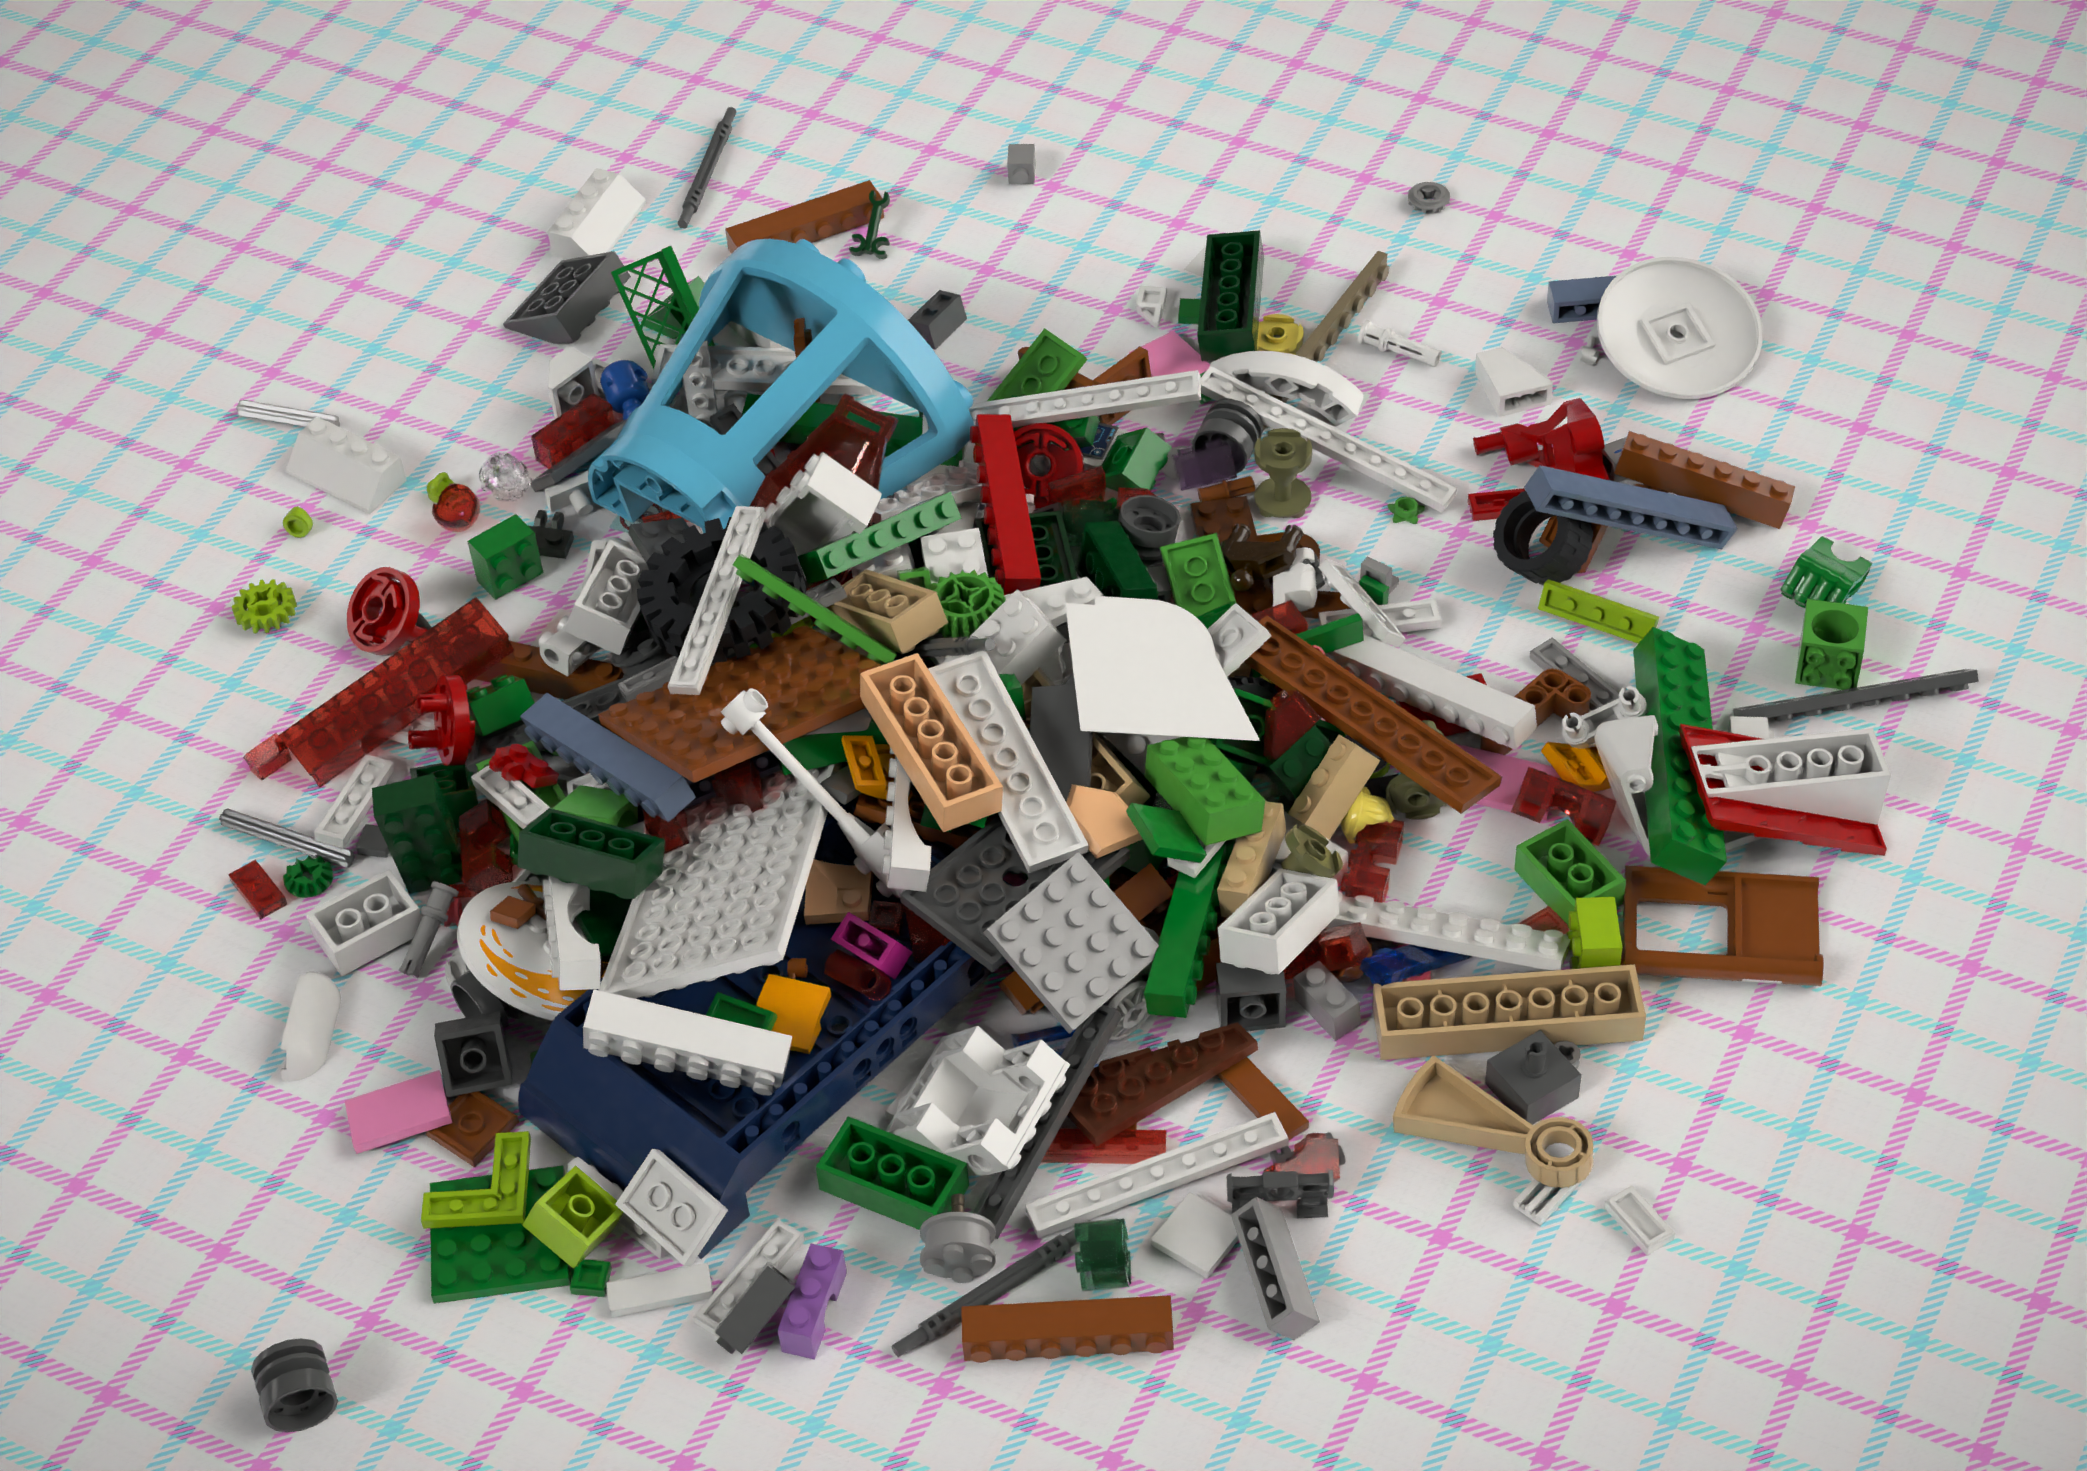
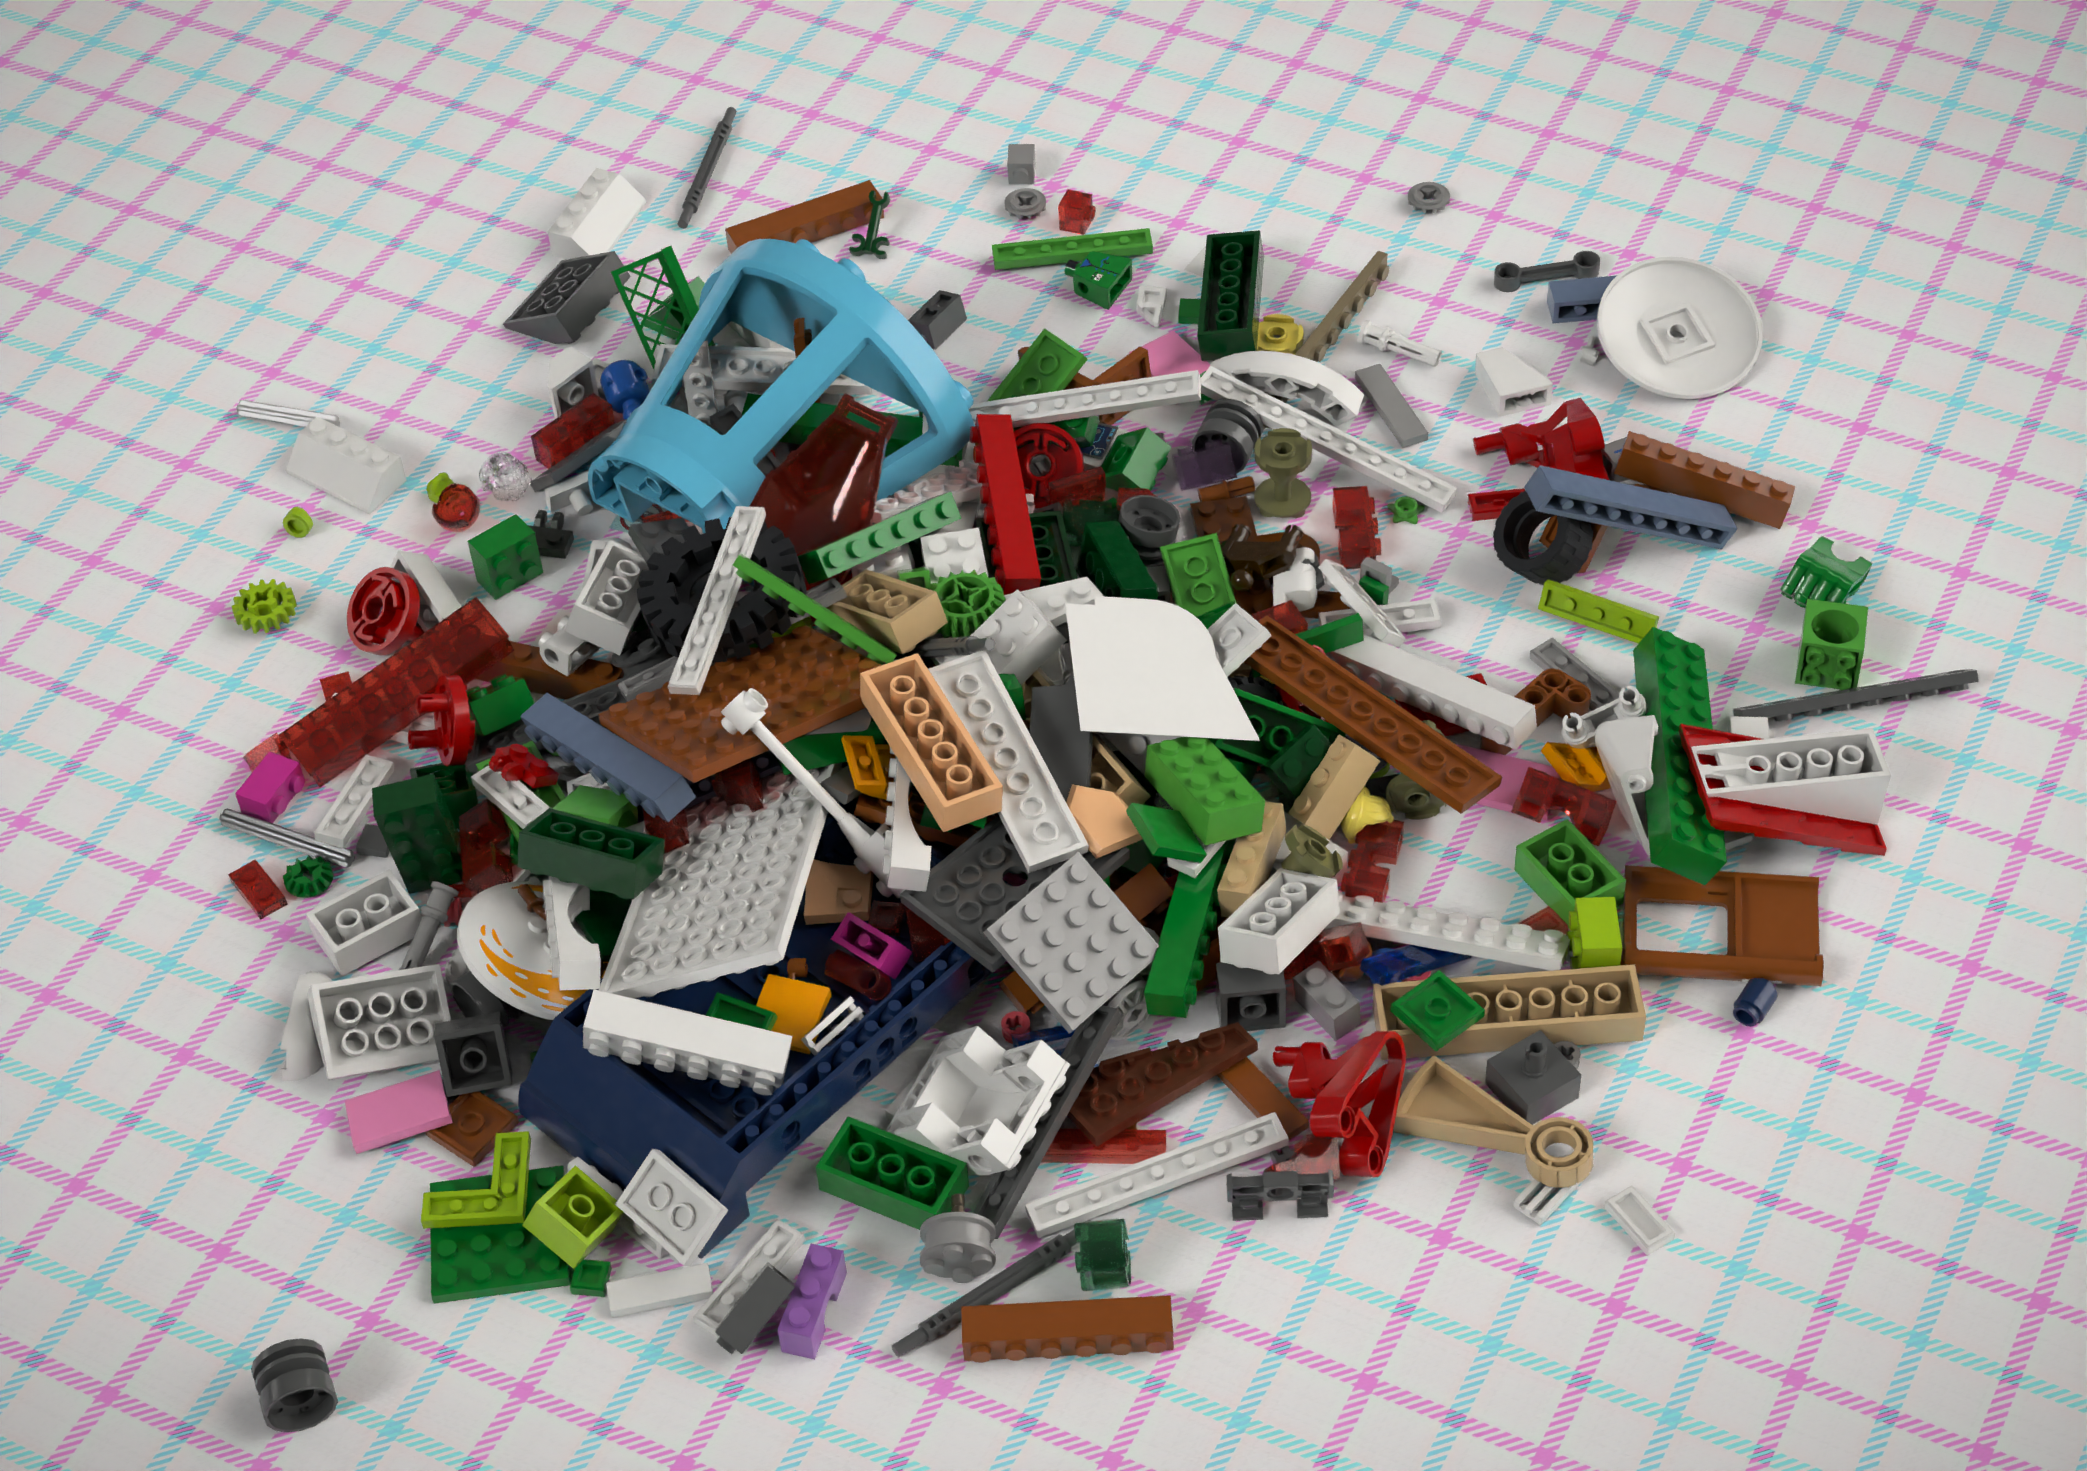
(270, 787): none -> dark pink brick
(335, 684): none -> clear red tile
(378, 1020): none -> white slope
(435, 595): none -> white brick
(513, 912): dark orange tile -> none
(822, 505): white windscreen -> none
(855, 1013): none -> white tile
(1011, 1020): none -> coral bush
(1025, 196): none -> light grey gear
(1071, 248): none -> bright green plate
(1076, 212): none -> clear red brick
(1100, 277): none -> green torso
(1197, 1235): white tile -> none
(1275, 1268): light grey brick -> none
(1286, 722): clear red slope -> none
(1341, 1096): none -> red connector
(1357, 530): none -> clear red arch
(1391, 405): none -> light grey tile
(1437, 1010): none -> green tile
(1546, 271): none -> dark grey piece
(1754, 1001): none -> dark blue brick

